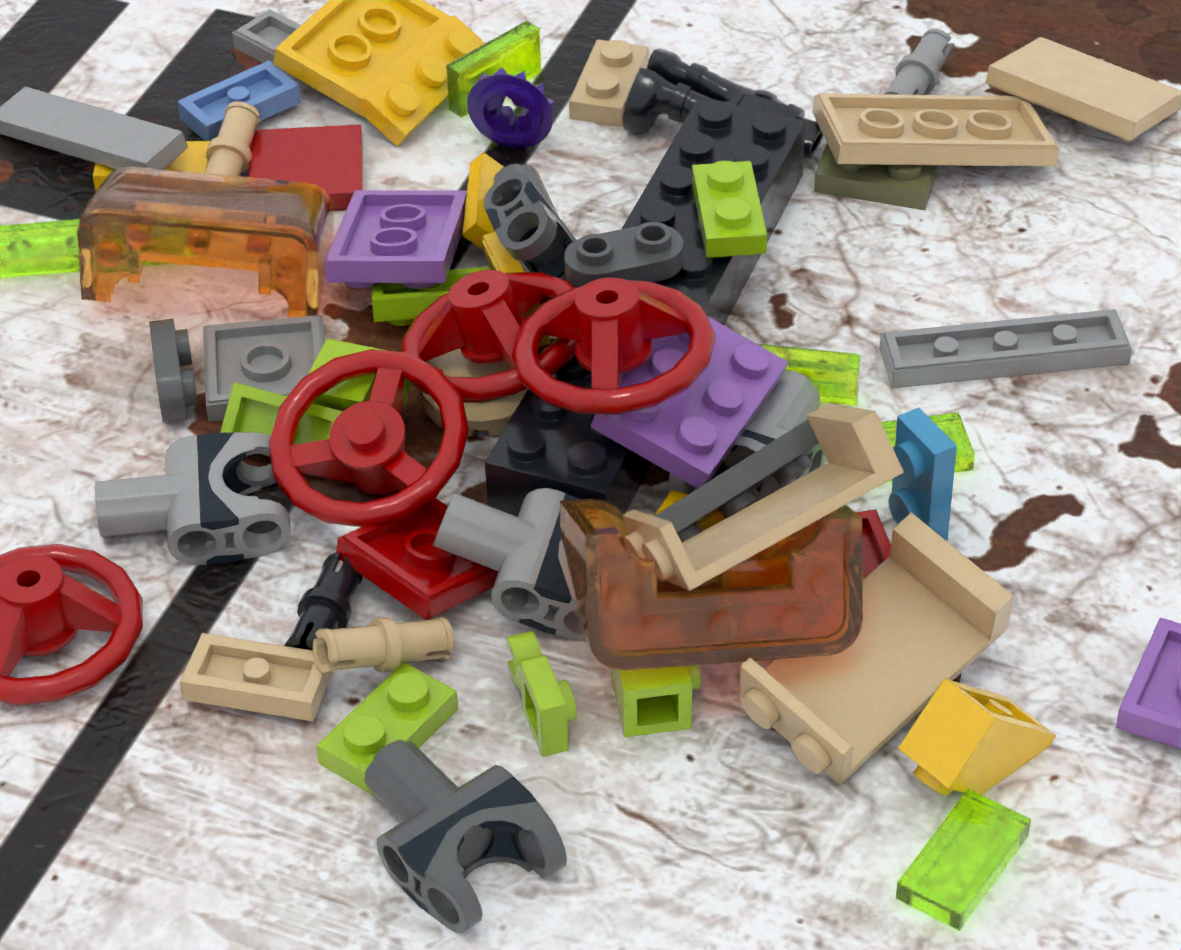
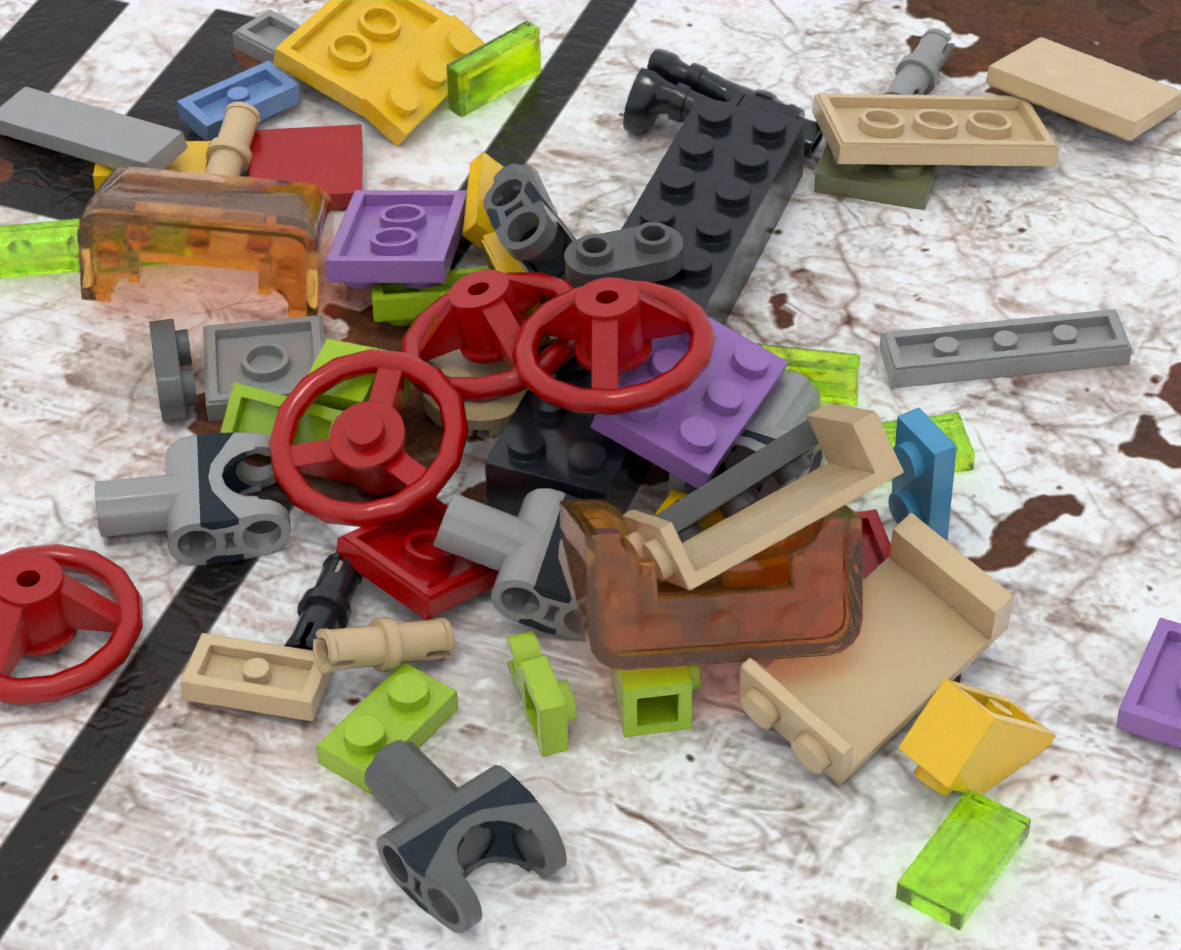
(499, 121): dark purple gear -> none
(607, 82): tan plate -> none
(729, 209): lime plate -> none

